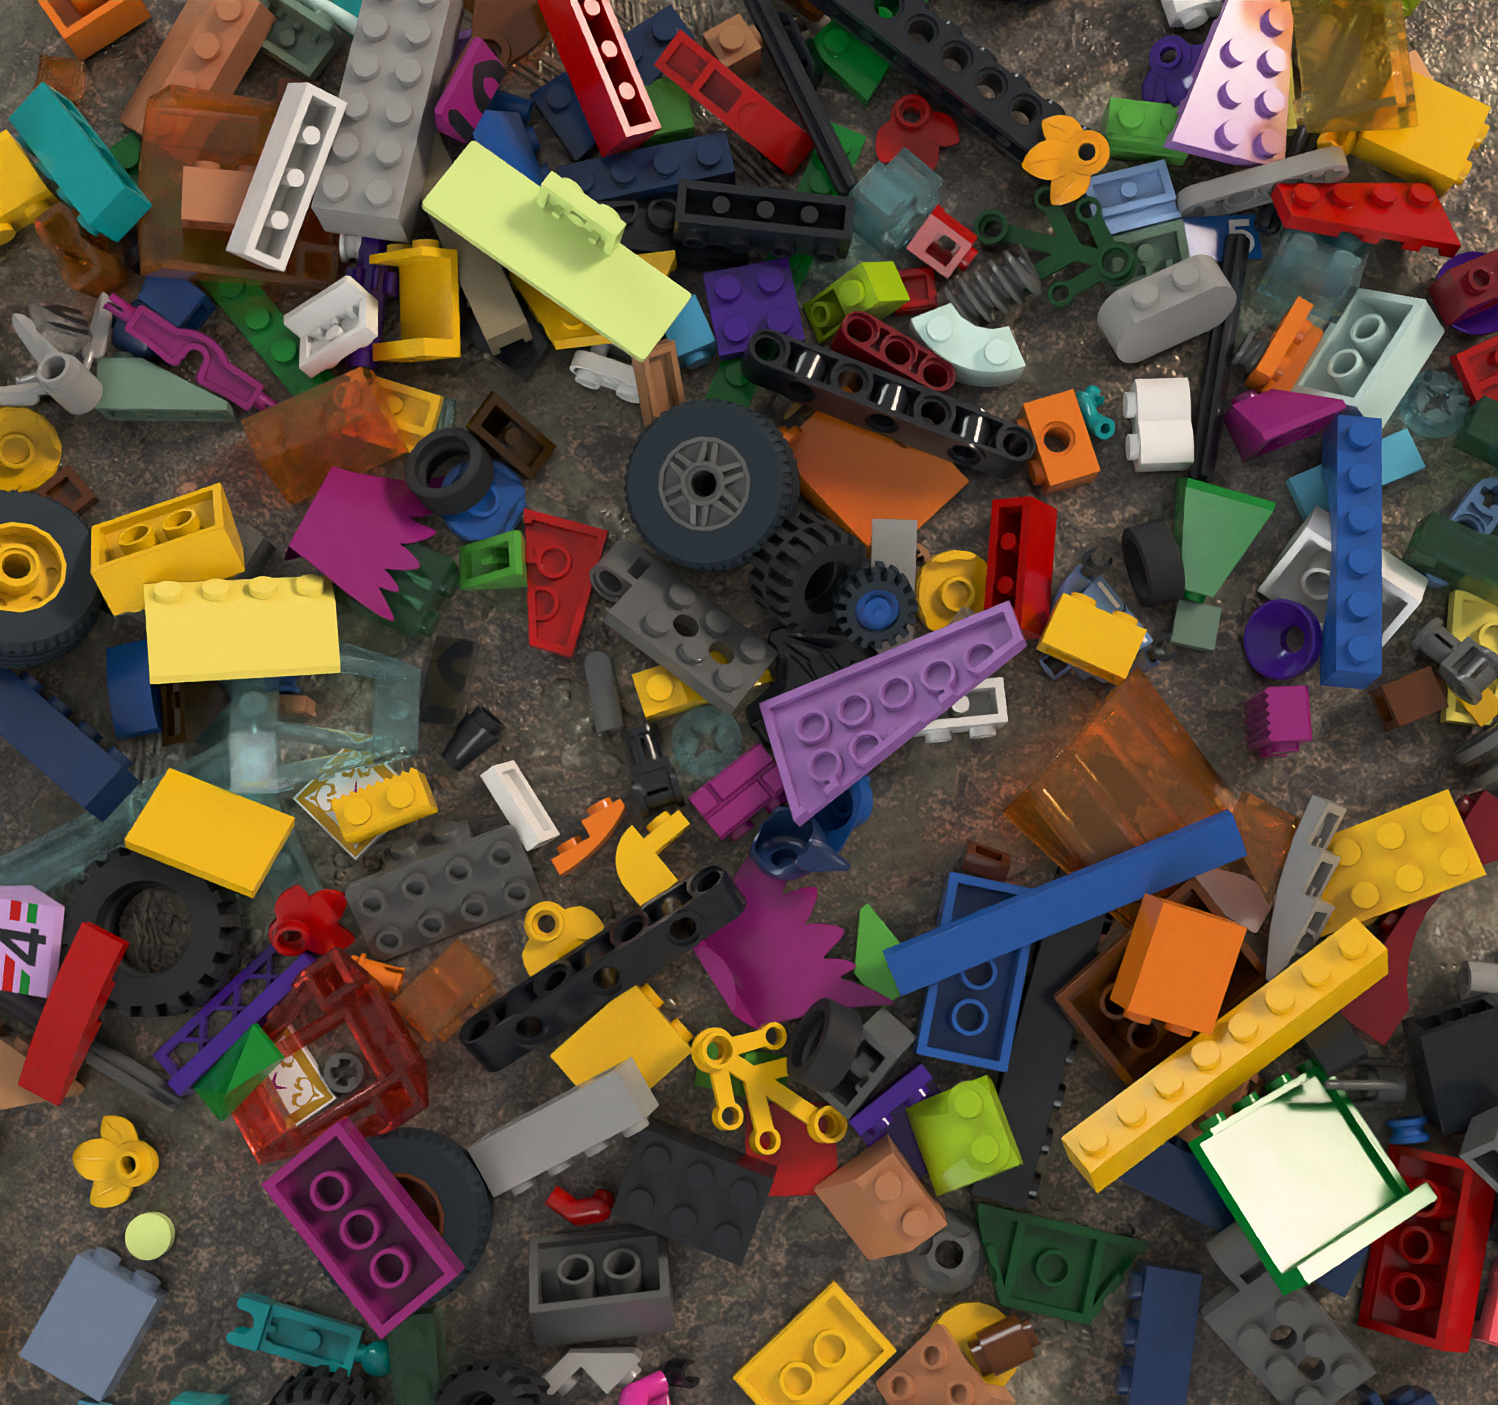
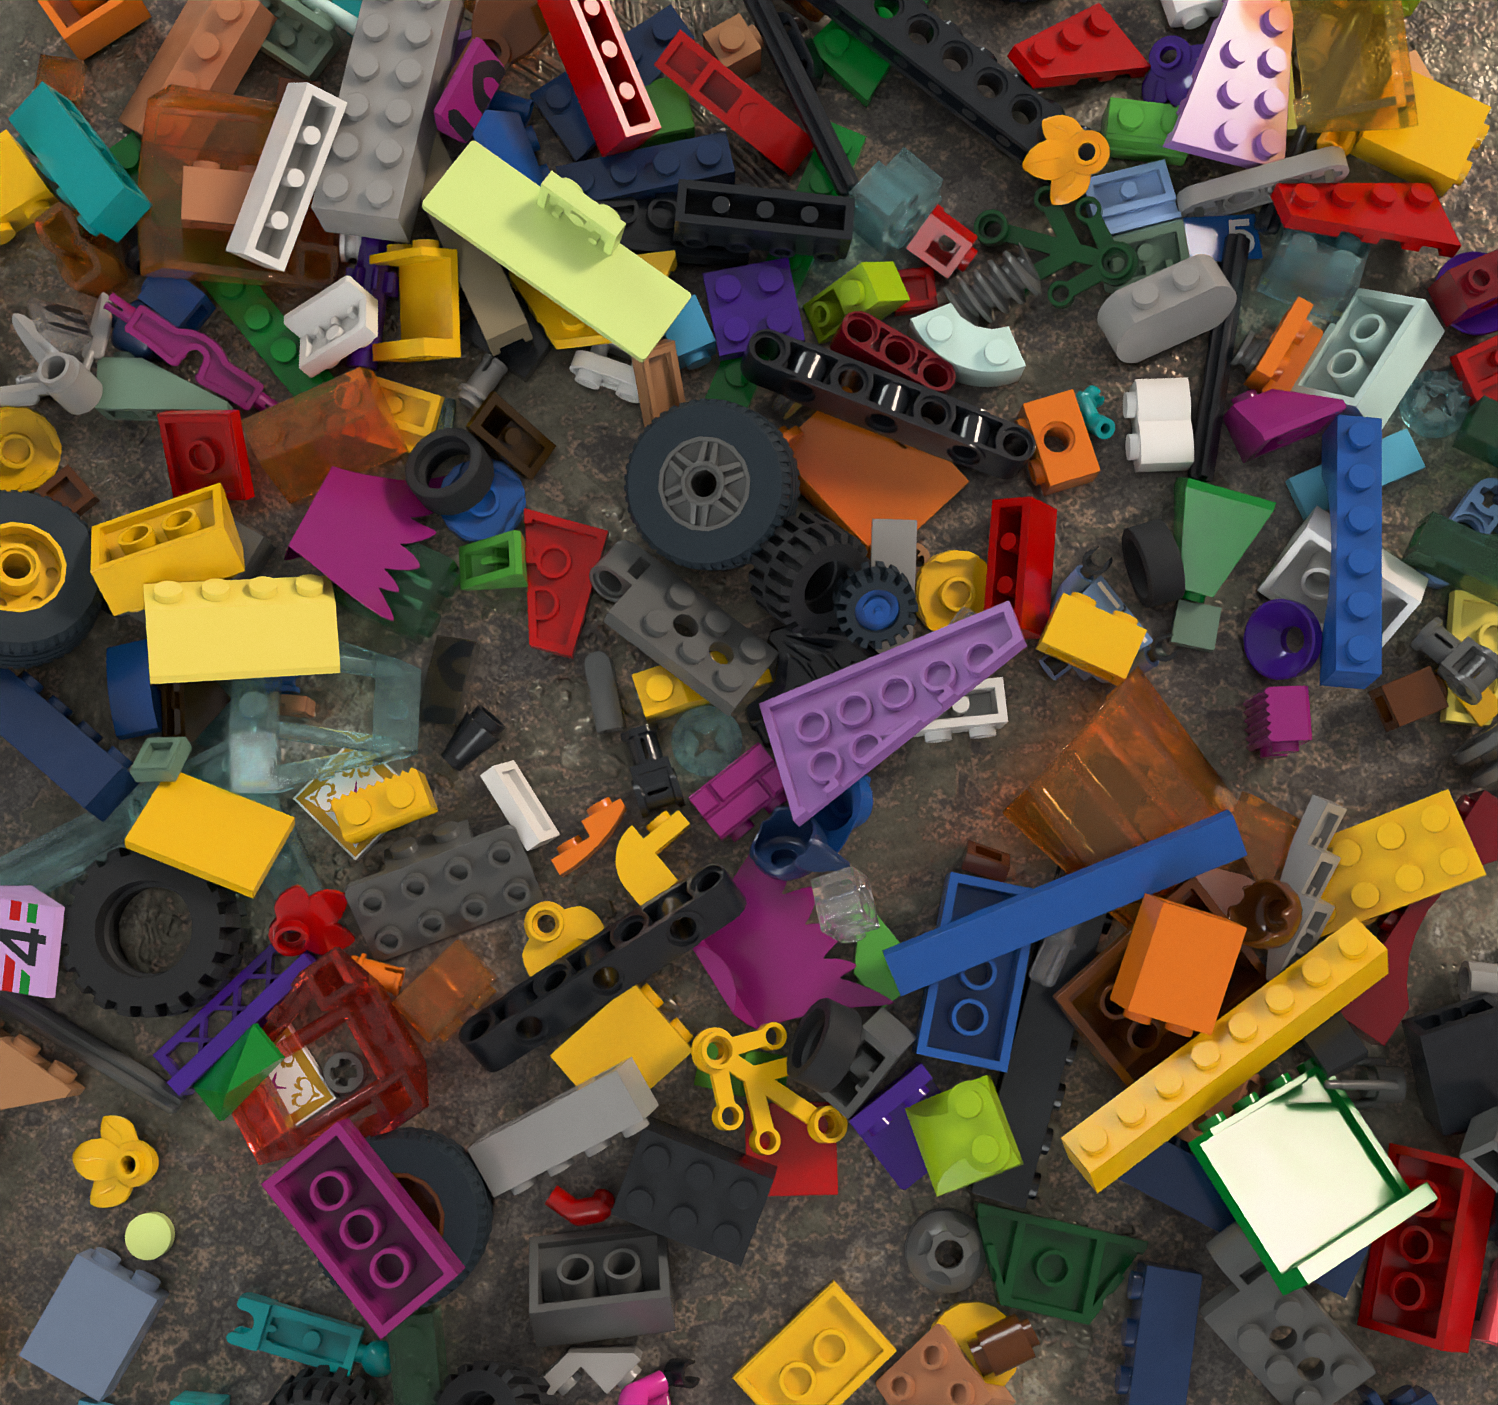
(72, 1013): red slope -> none
(161, 759): none -> sand green tile
(205, 451): none -> red tile
(481, 382): none -> light grey pin
(845, 904): none -> clear brick
(882, 1201): nougat slope -> none
(920, 138): red plate -> none
(1053, 955): none -> clear axle
(1078, 49): none -> red wing
(1268, 912): none -> reddish brown hair
(1407, 1129): blue bush -> none

